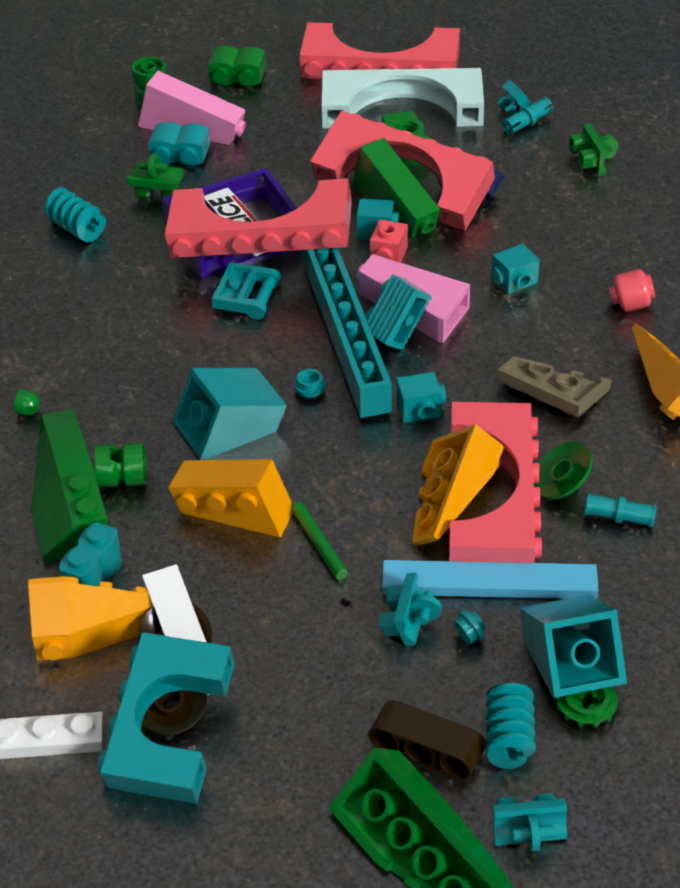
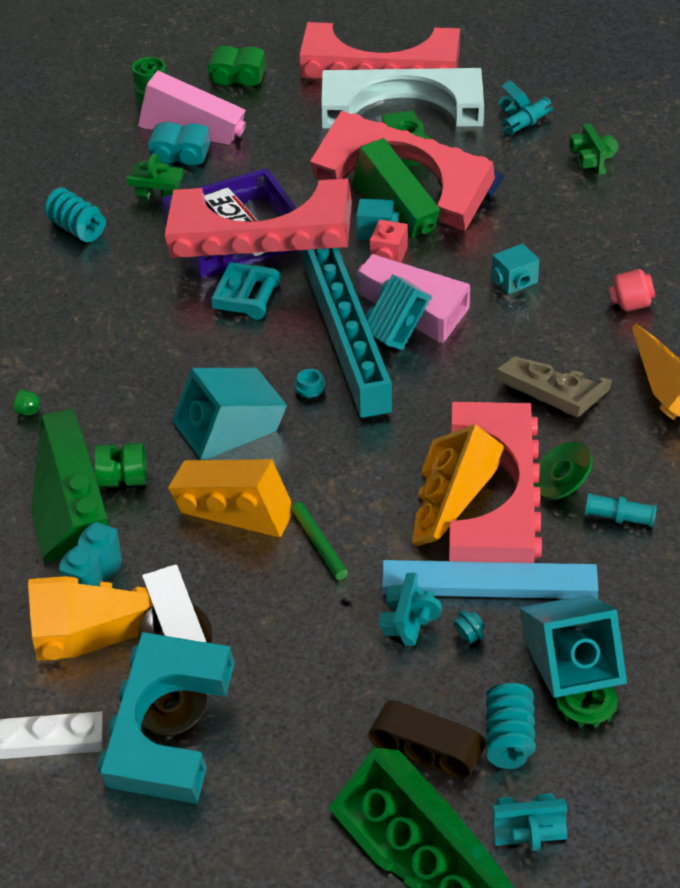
(419, 397): teal brick -> none

